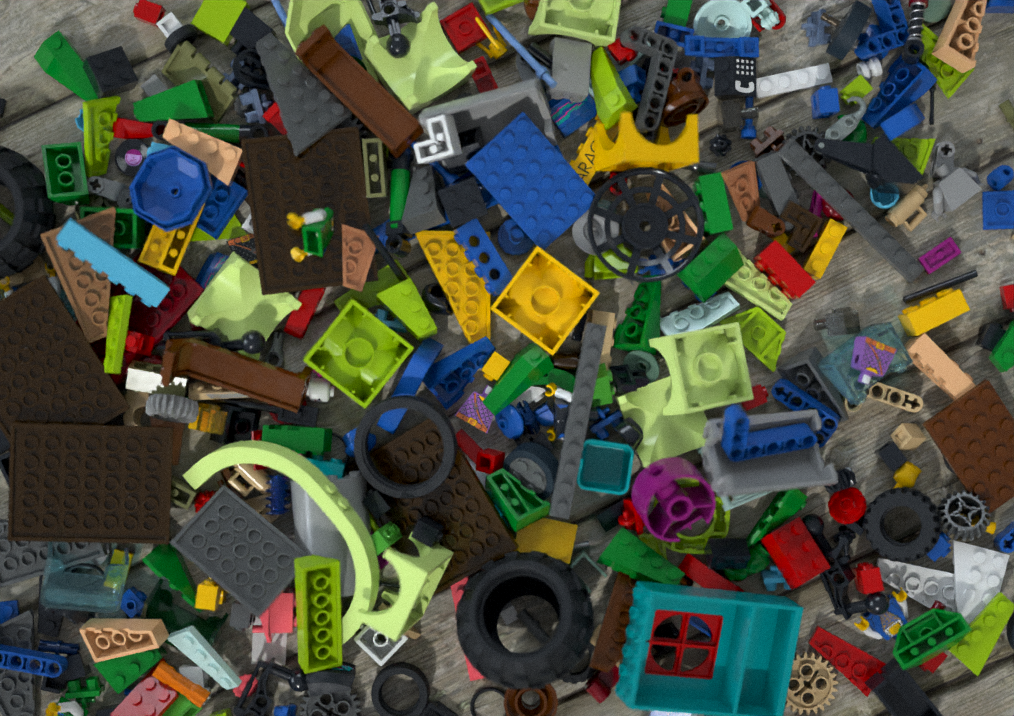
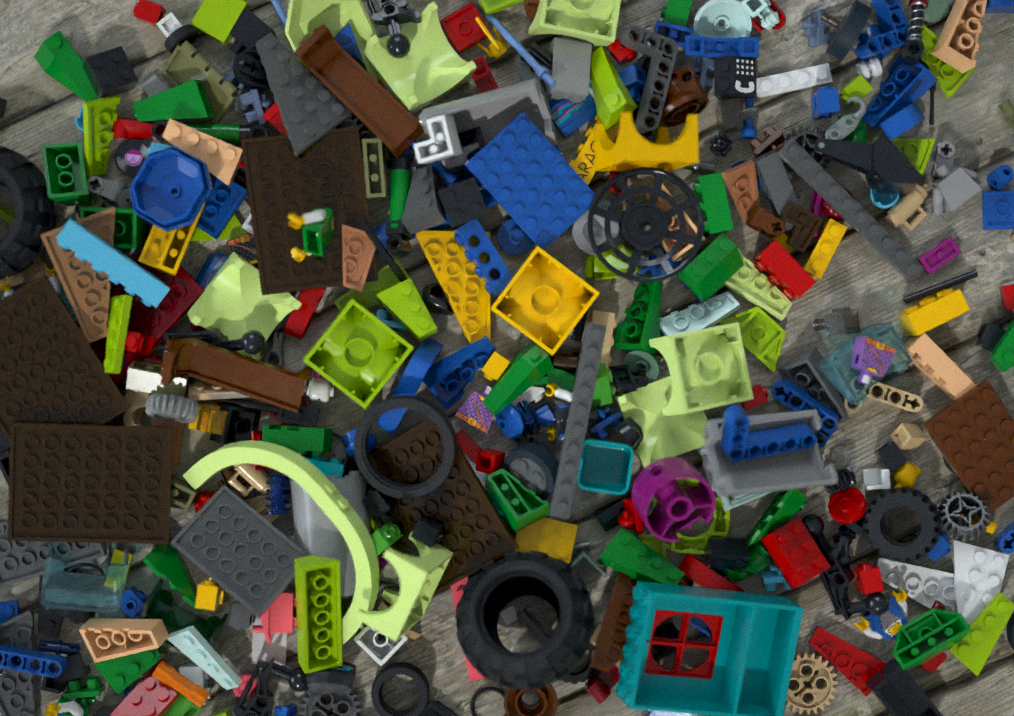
(876, 478): none -> white panel

